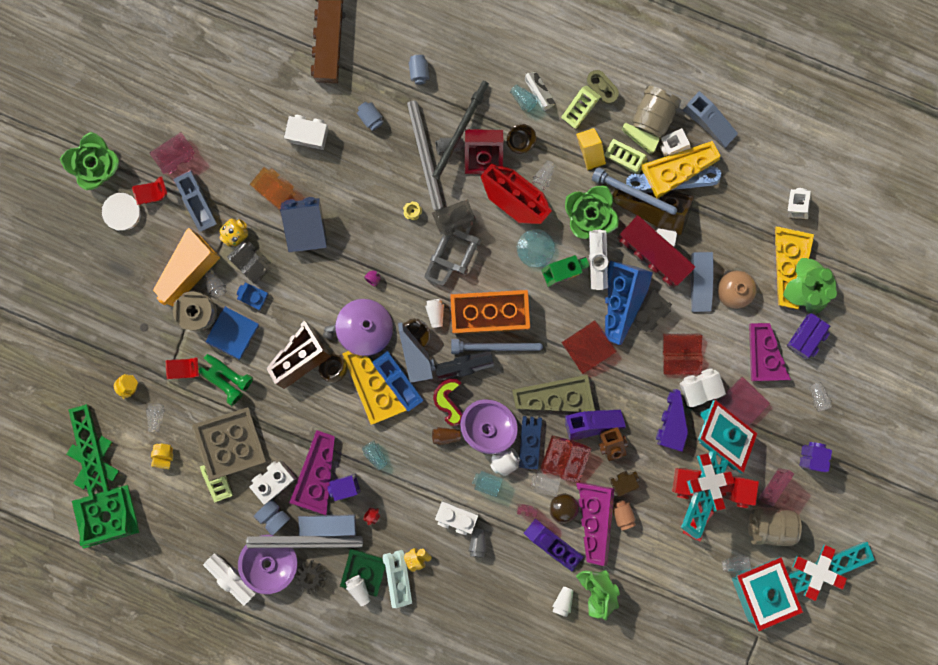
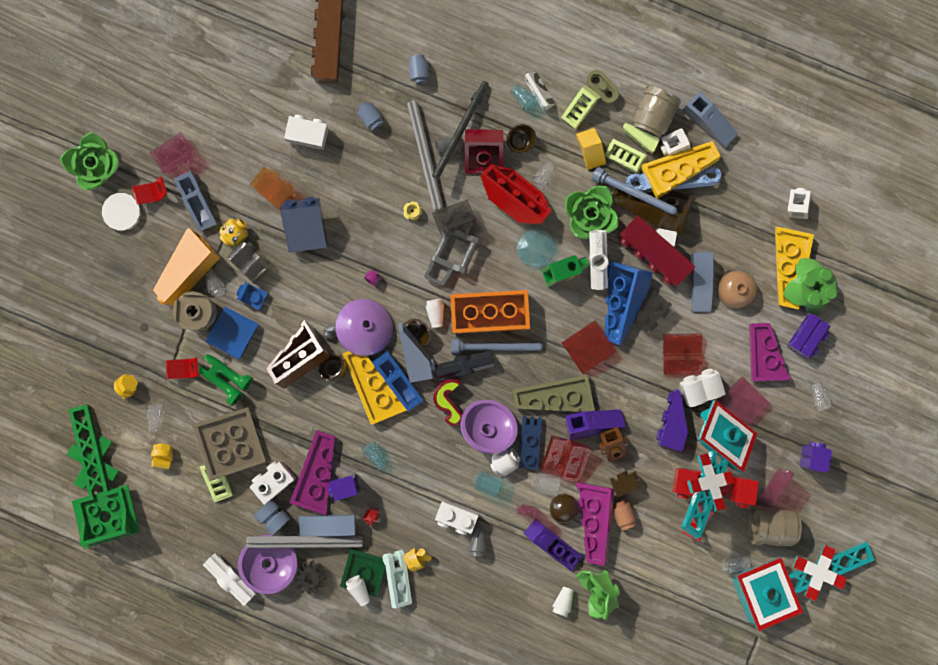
(445, 435): reddish brown cone -> none

